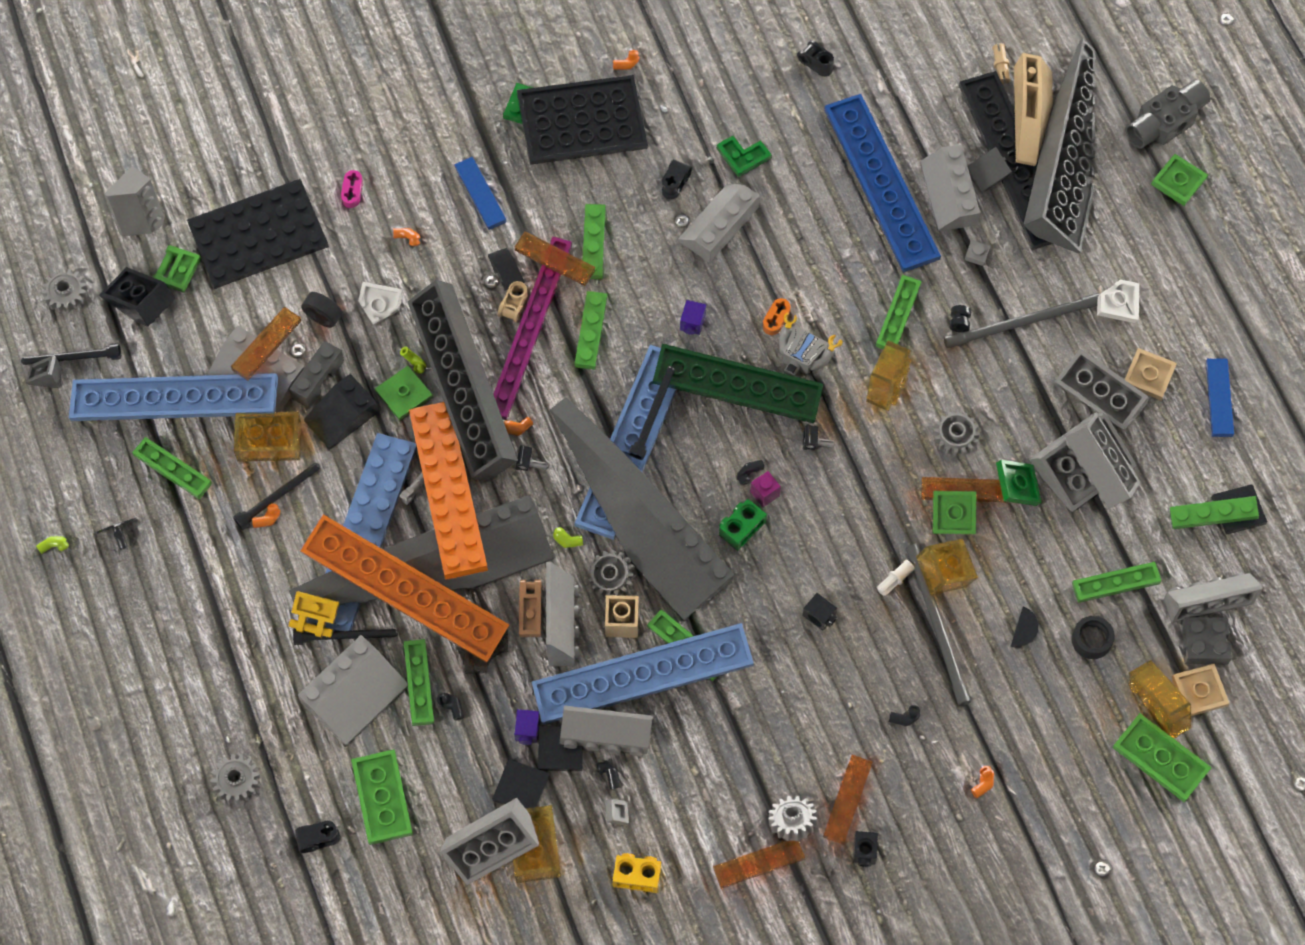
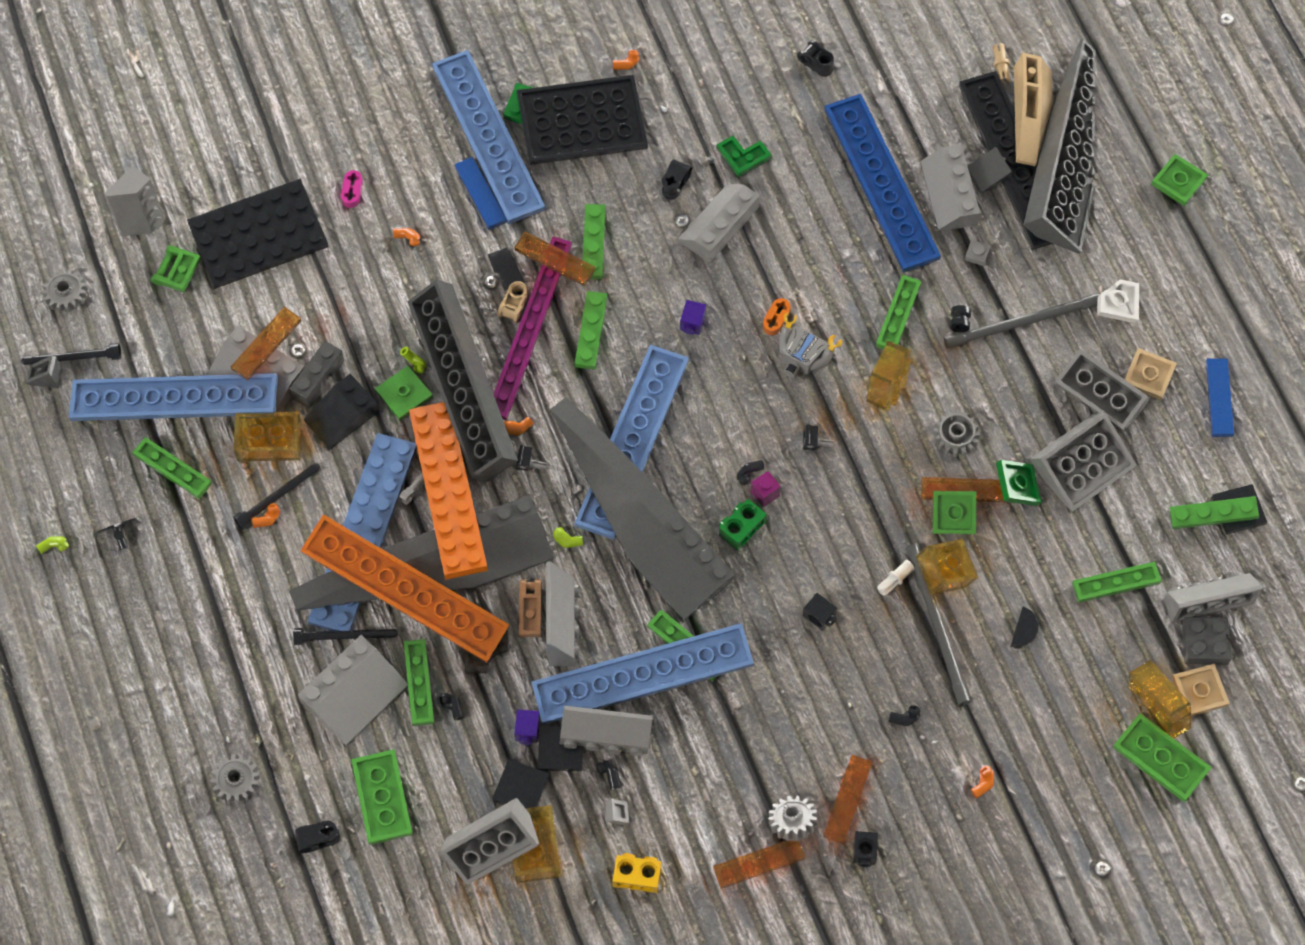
(138, 296): black slope -> none
(313, 607): yellow plate -> none
(321, 309): black tyre -> none
(379, 301): white plate -> none
(488, 137): none -> medium blue plate
(601, 569): light grey gear -> none
(621, 616): tan head -> none
(638, 449): black piece -> none
(739, 383): dark green plate -> none
(1102, 461): light grey slope -> none
(1103, 625): black tyre -> none
(1168, 114): dark grey brick -> none

